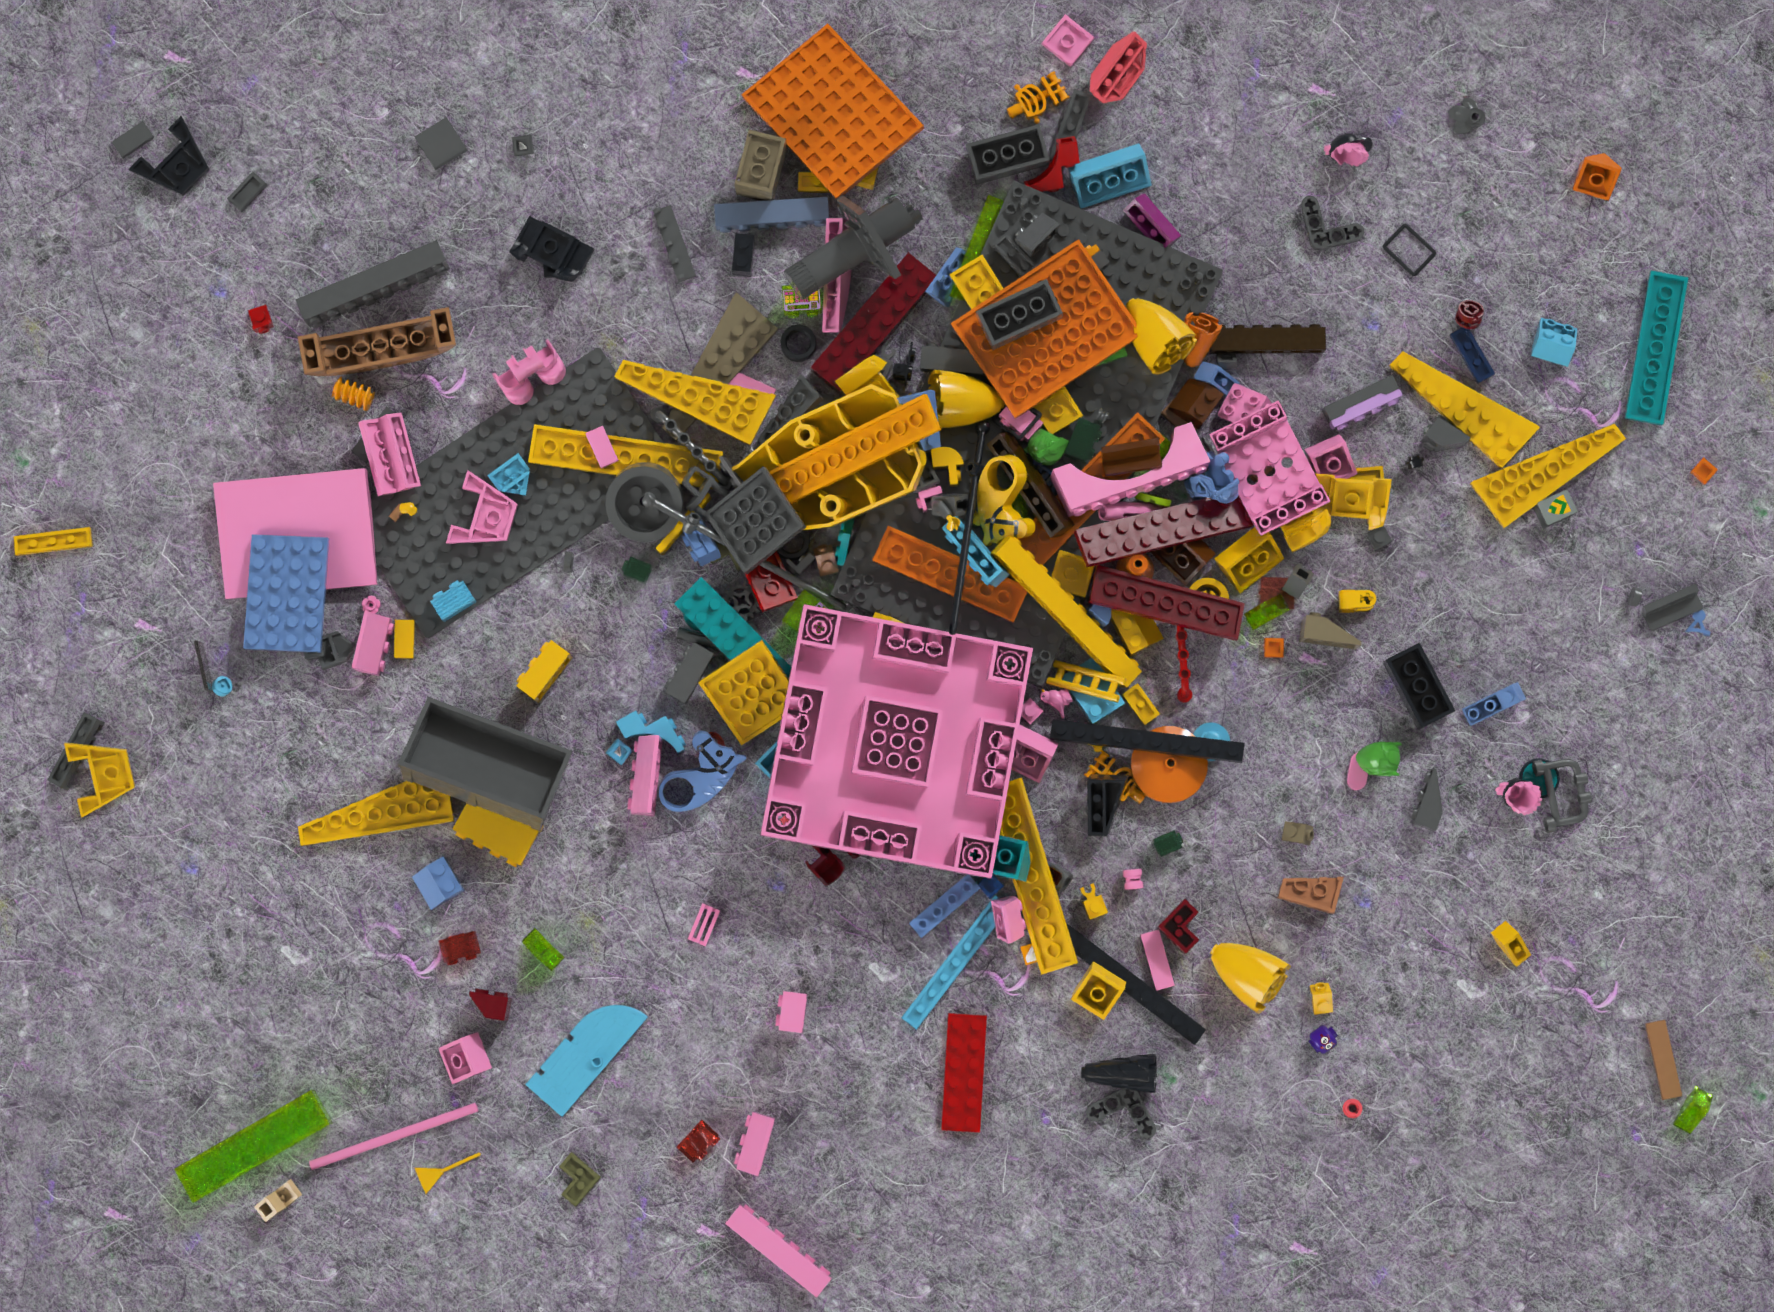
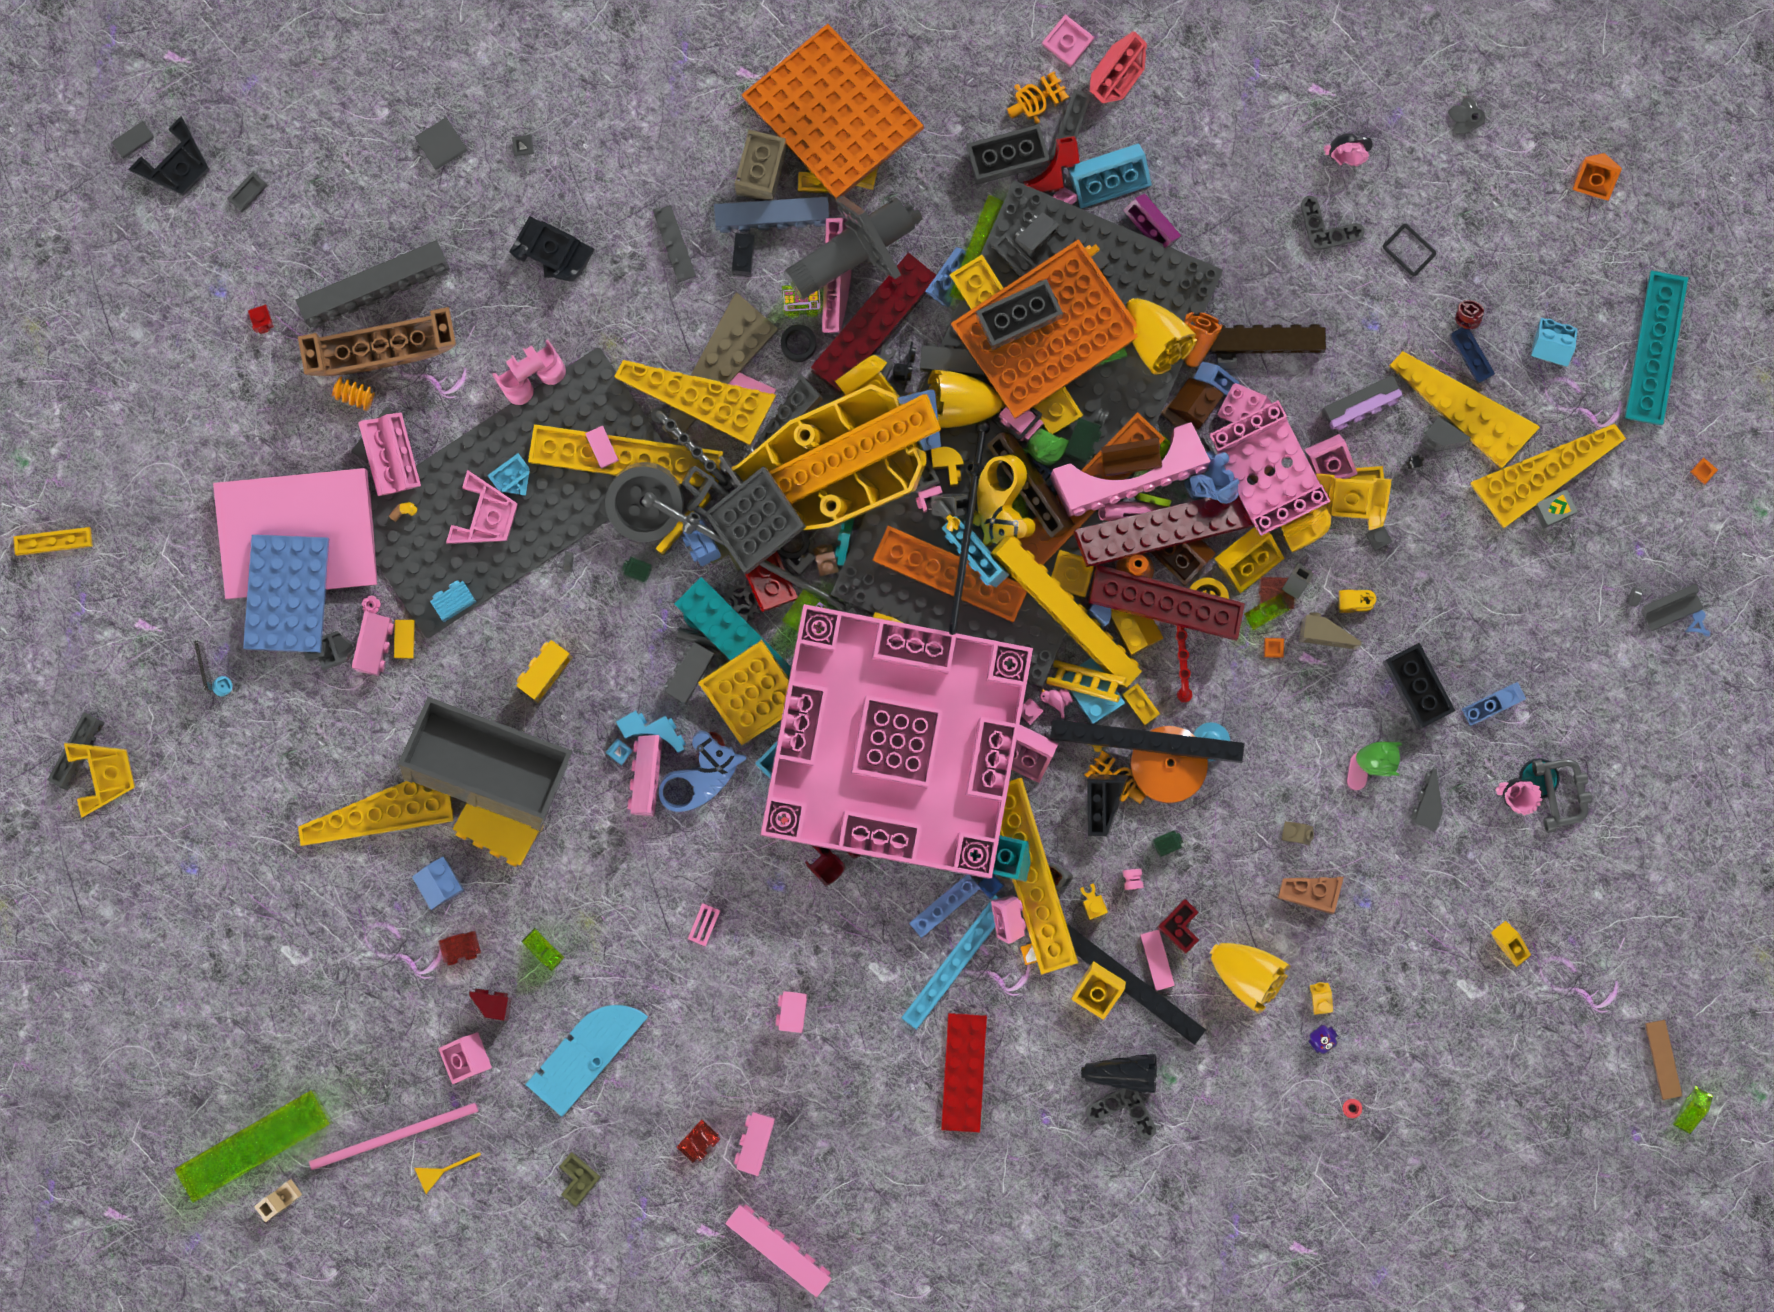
(1066, 195): none -> bright pink plate

